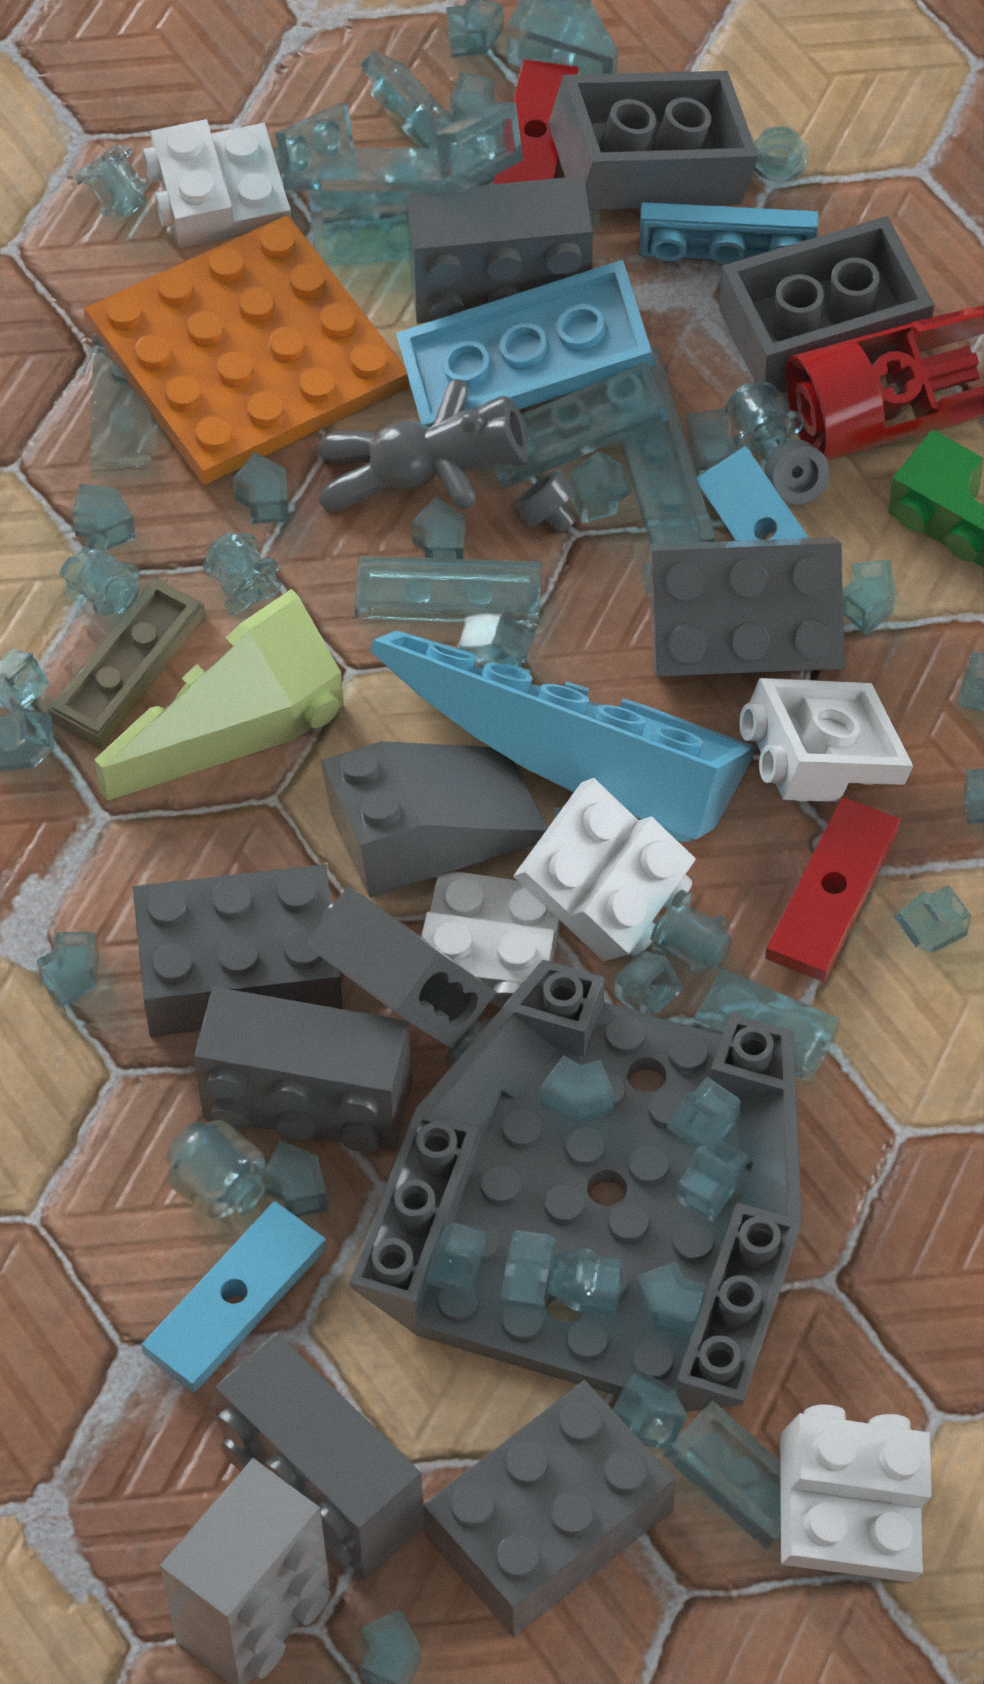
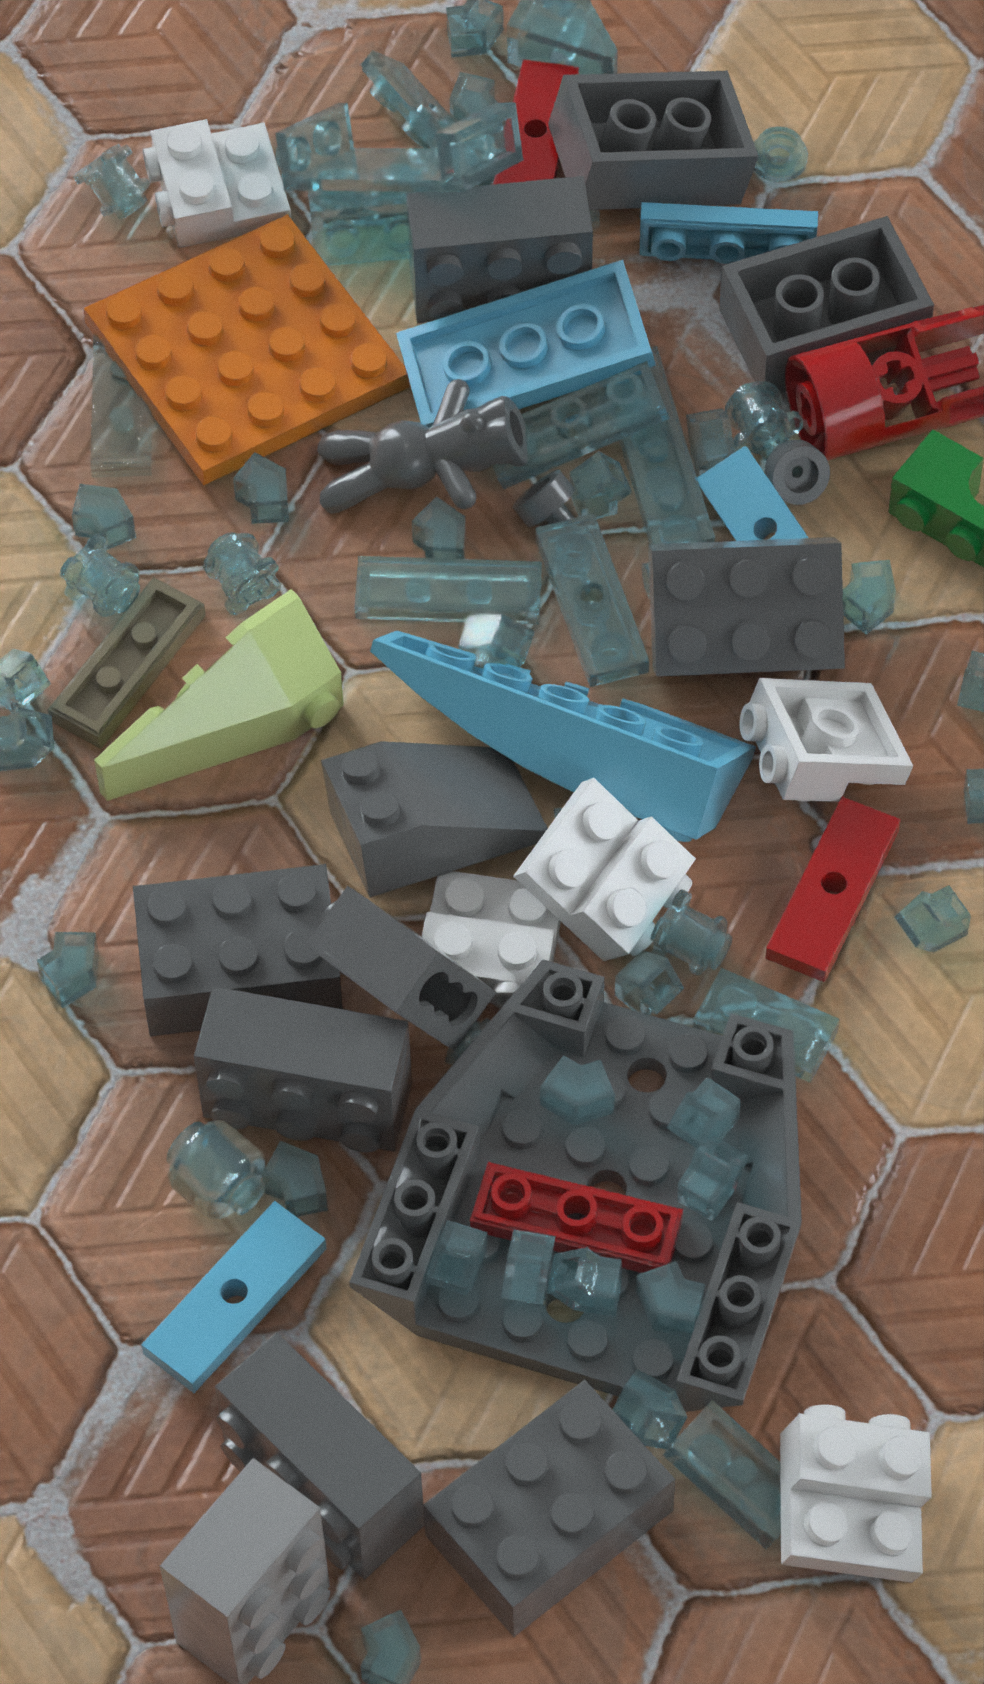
(592, 600): none -> clear light blue tile
(614, 1224): none -> red tile

